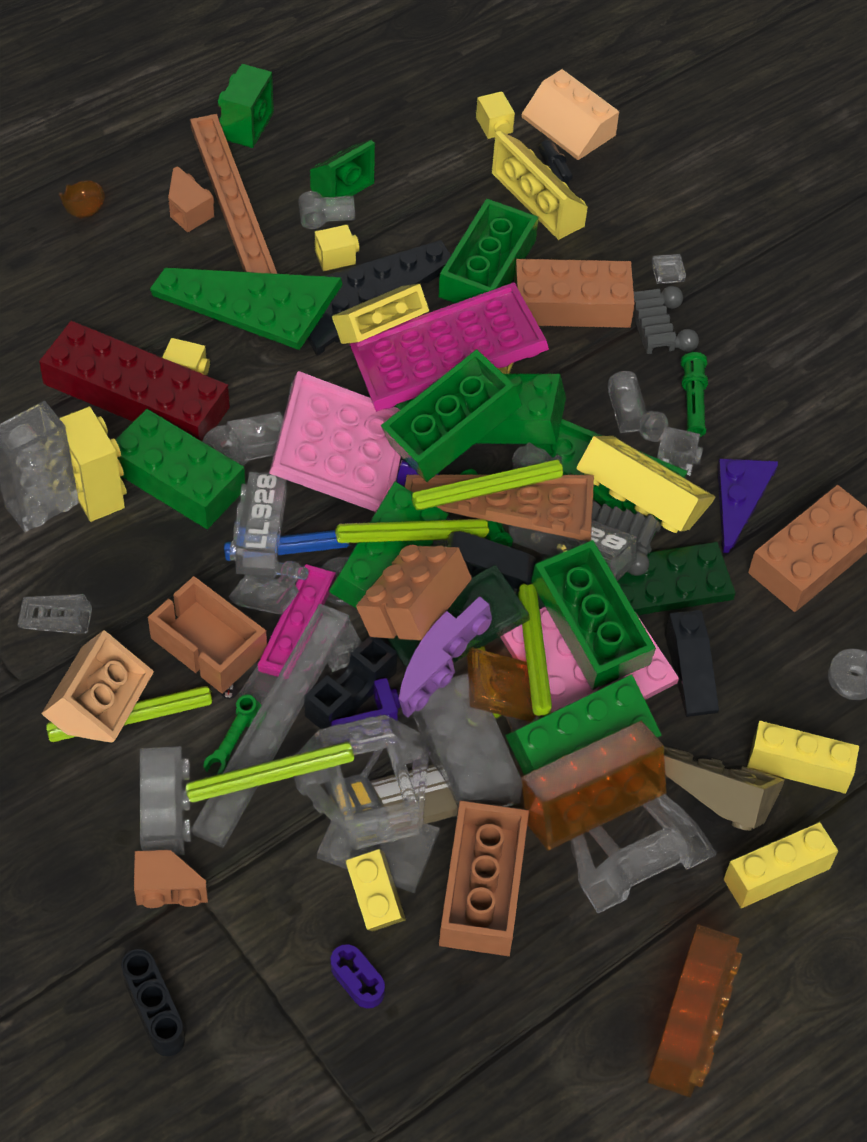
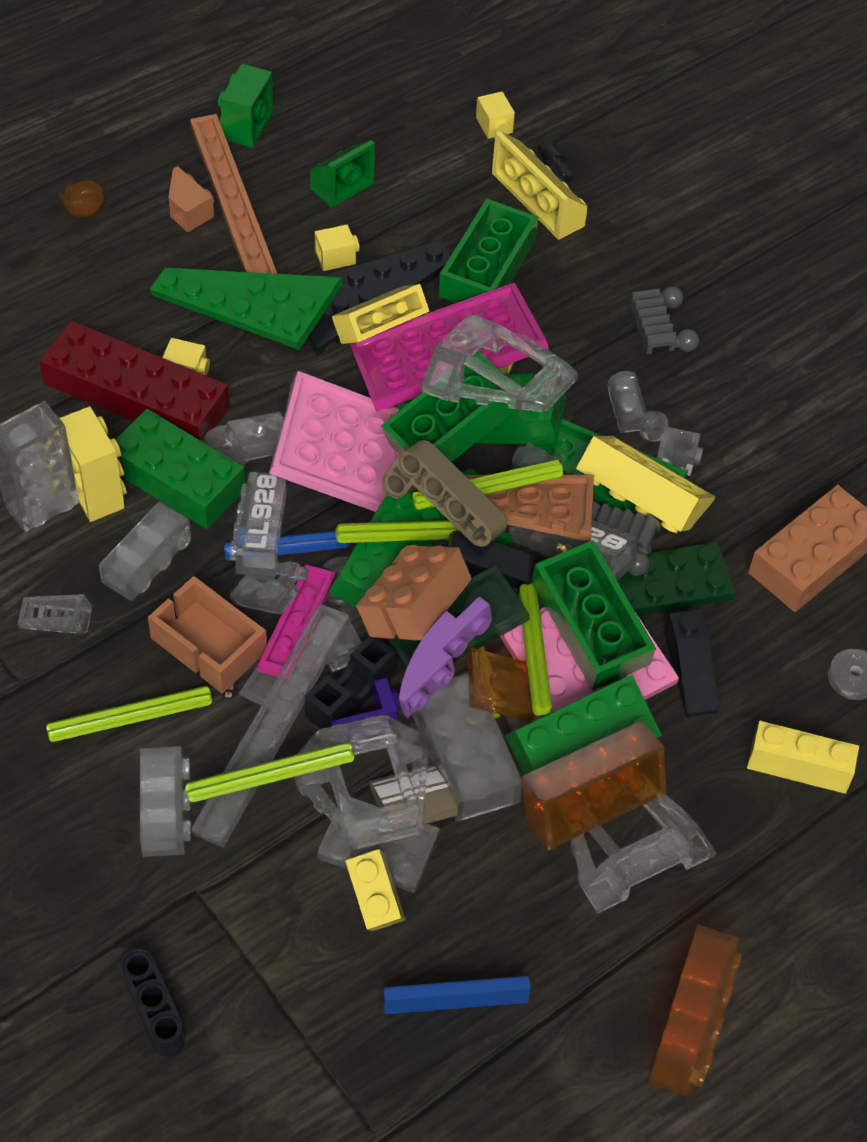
(98, 690): light nougat slope -> none
(145, 551): none -> clear brick
(166, 879): nougat slope -> none
(243, 719): green brick -> none
(317, 210): clear piece -> none
(351, 981): dark purple beam -> none
(360, 789): clear piece -> none
(446, 368): none -> clear windscreen
(447, 490): none -> dark tan beam
(456, 995): none -> blue tile
(484, 878): nougat brick -> none
(571, 115): light nougat slope -> none
(577, 292): nougat brick -> none
(668, 268): clear tile -> none
(695, 383): green pin -> none
(733, 794): dark tan wedge -> none
(739, 491): dark purple wing -> none
(780, 865): light yellow brick -> none

